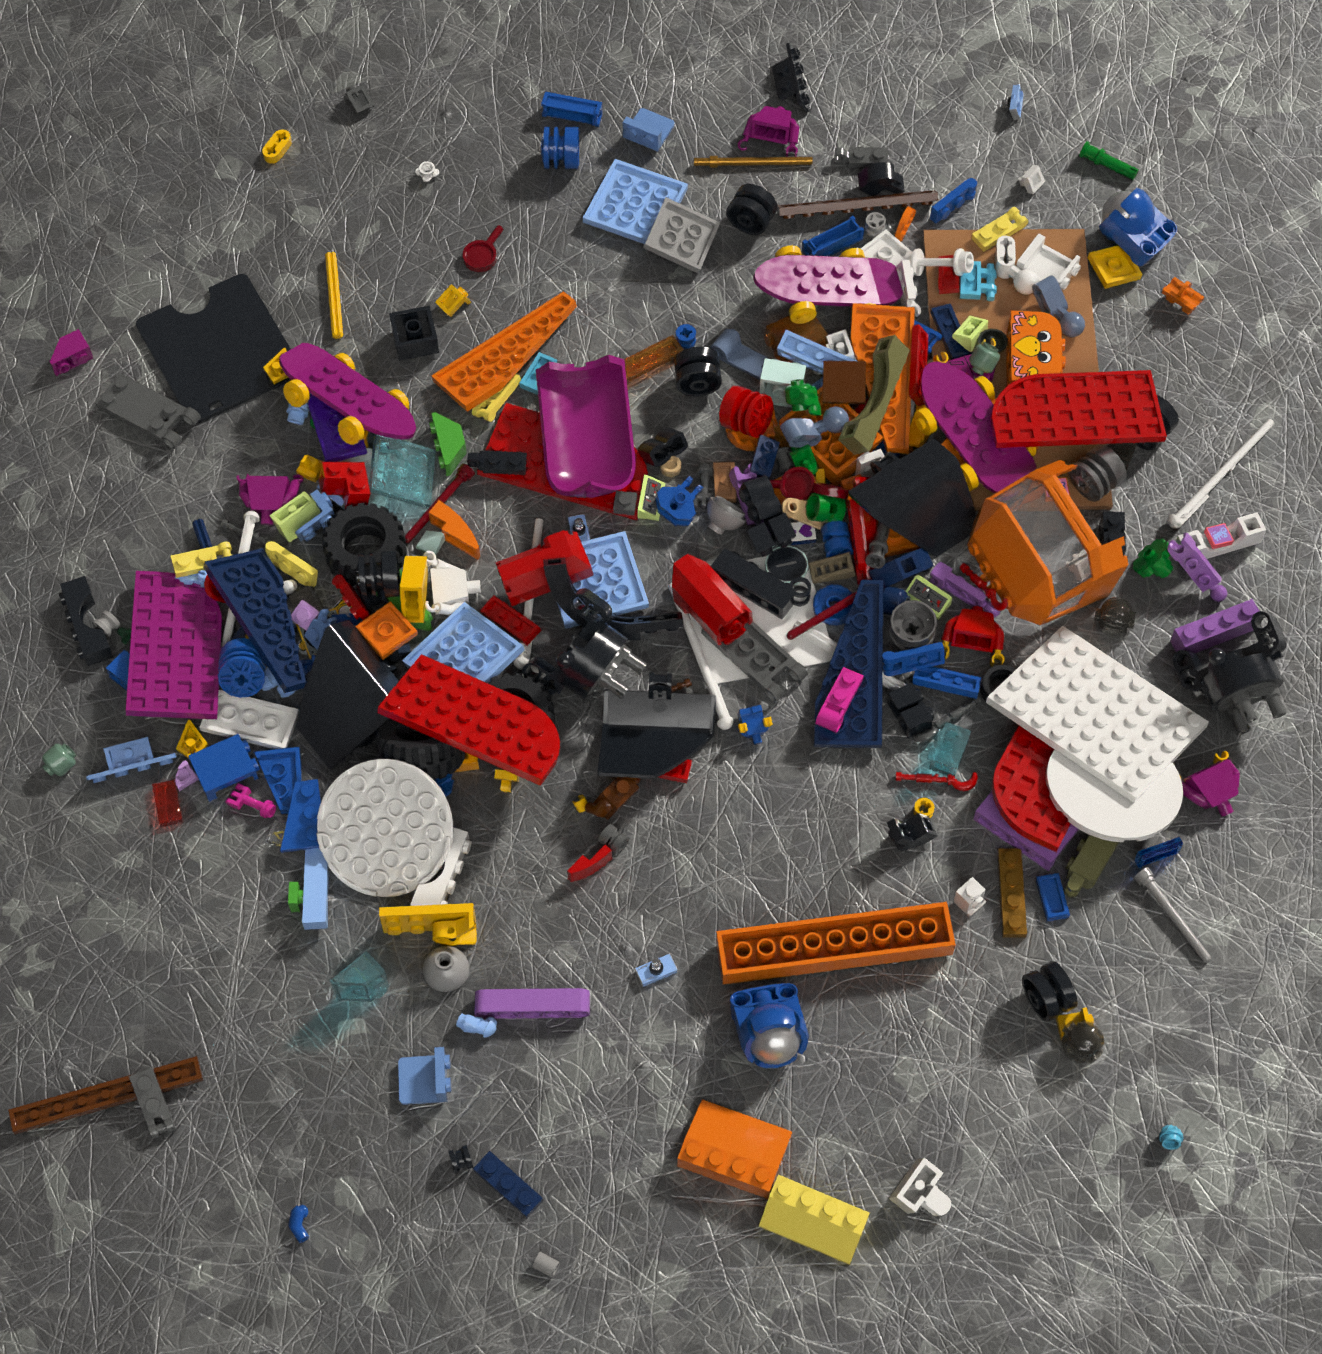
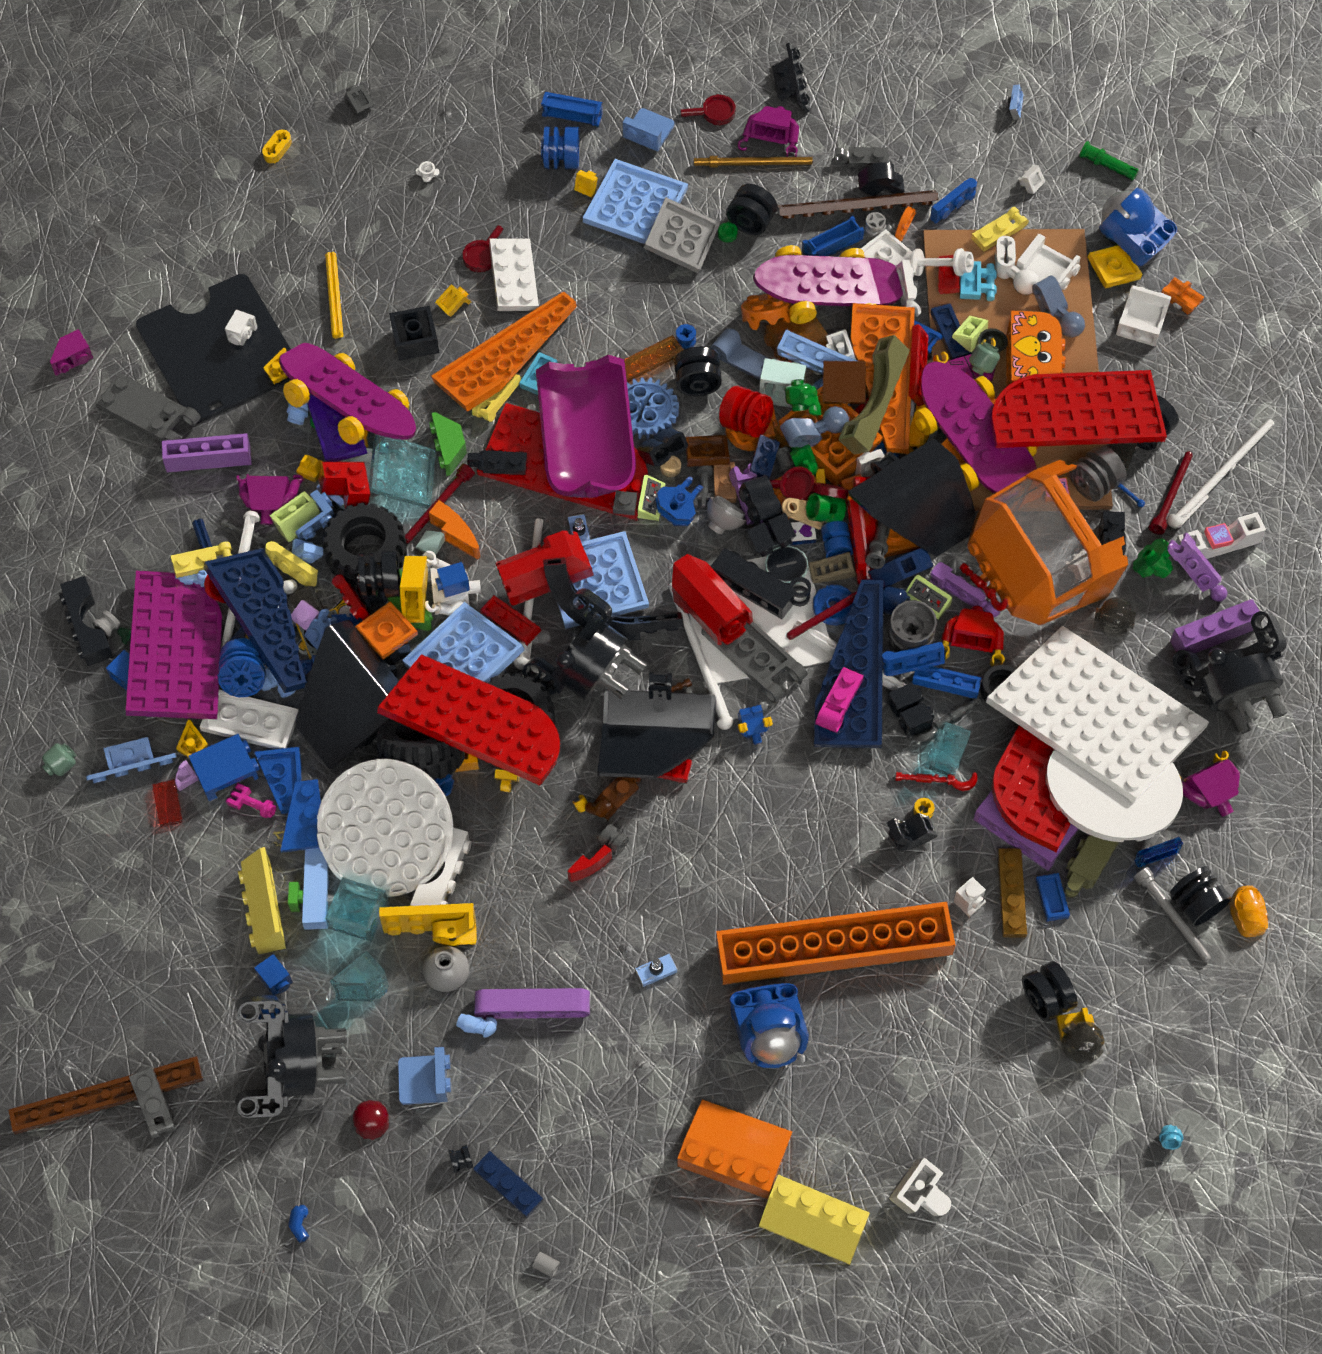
(206, 452): none -> medium lavender brick
(240, 327): none -> white brick
(262, 903): none -> light yellow slope
(273, 975): none -> blue brick
(290, 1055): none -> black piece
(306, 550): none -> light blue bracket
(356, 909): none -> clear light blue brick
(370, 1119): none -> dark red hair
(452, 580): none -> blue brick
(513, 274): none -> white plate
(586, 183): none -> yellow tile
(662, 415): none -> medium blue gear
(707, 450): none -> reddish brown tile
(716, 110): none -> dark red piece
(727, 232): none -> green tile
(764, 308): none -> orange plate
(1140, 503): none -> blue hinge
(1143, 315): none -> white panel
(1159, 523): none -> dark red piece
(1197, 893): none -> black wheel
(1249, 911): none -> light orange piece

